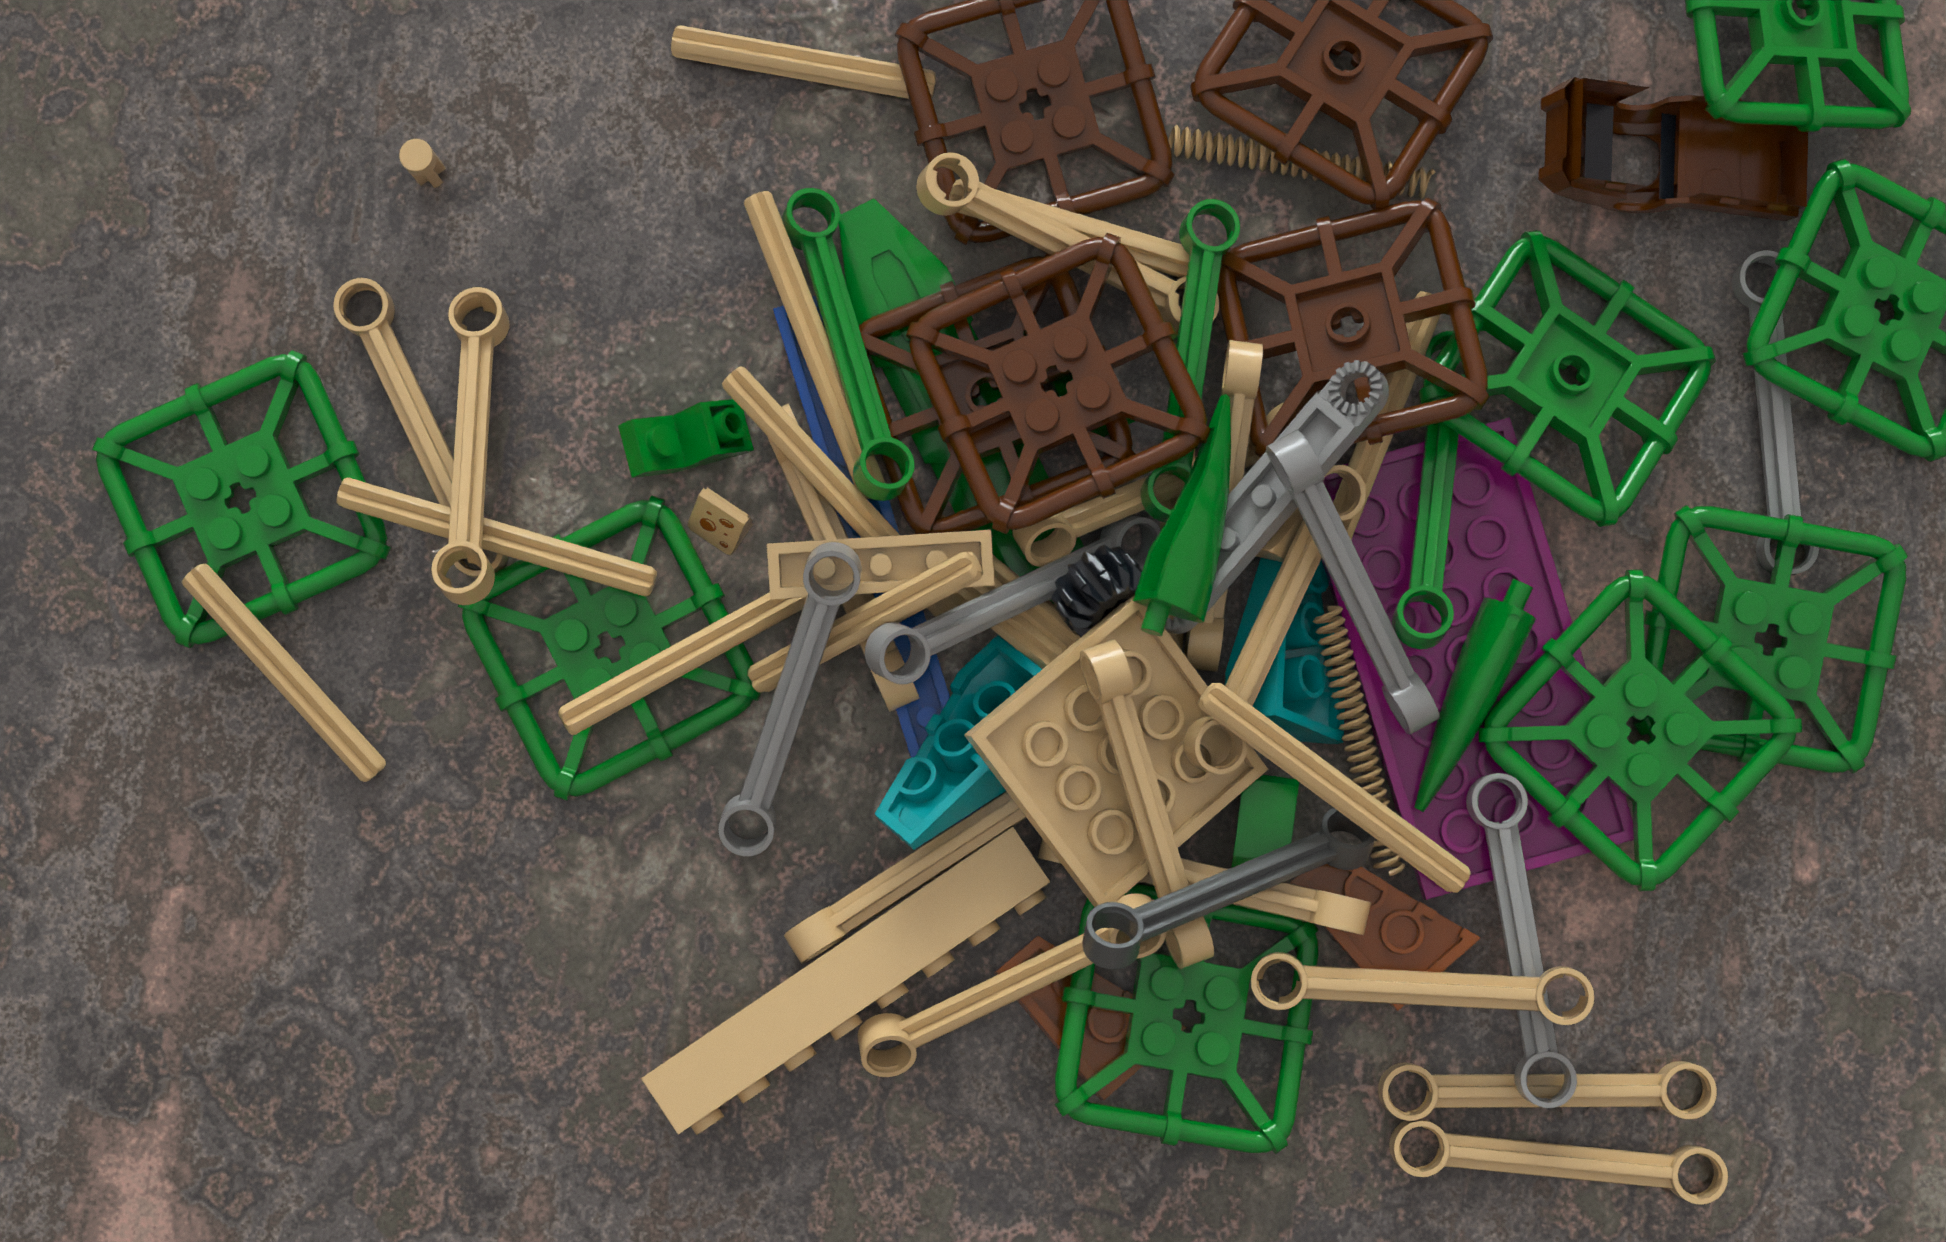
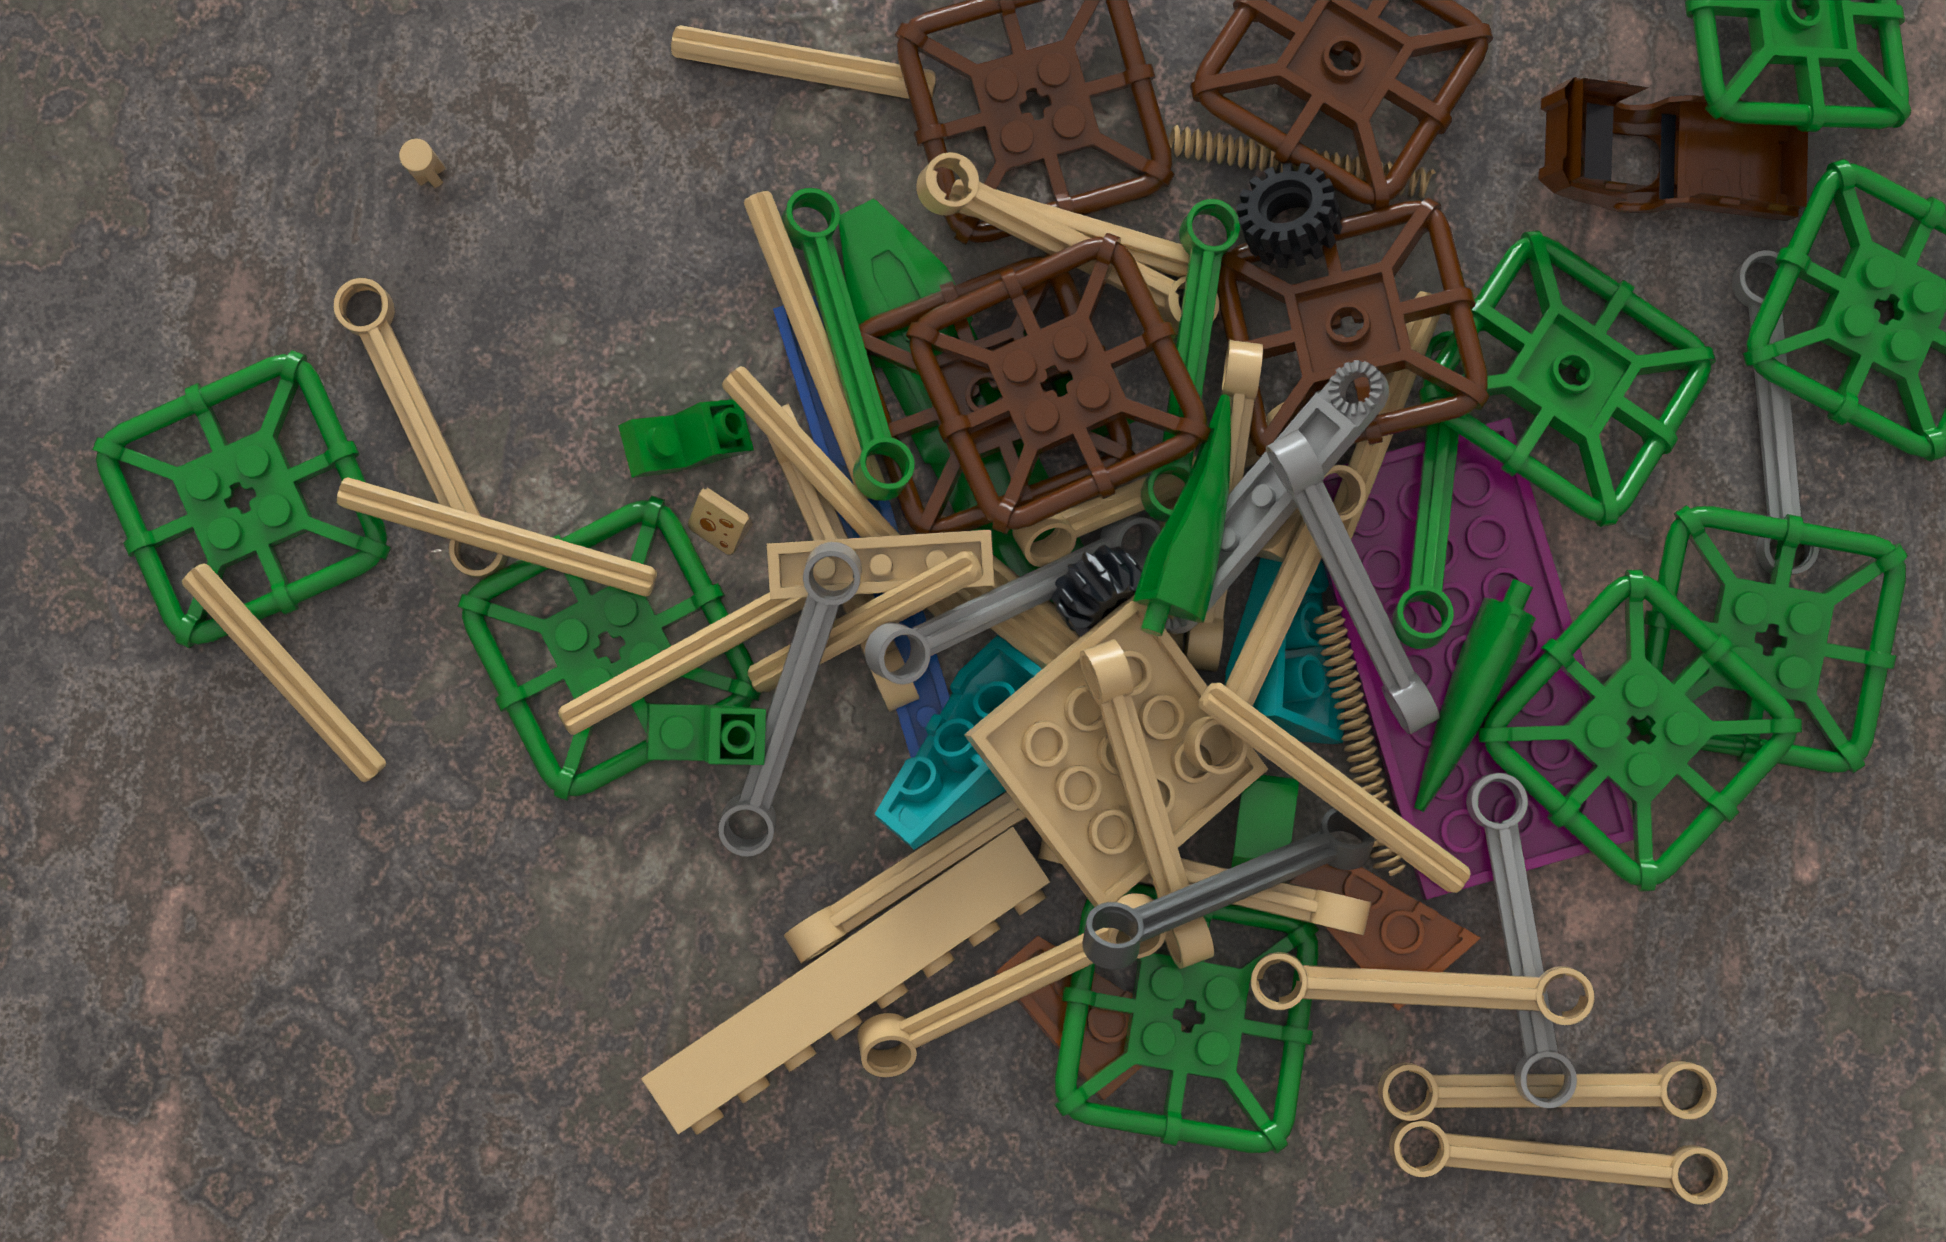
(471, 445): tan piece -> none
(706, 733): none -> green slope
(1284, 192): none -> black tyre

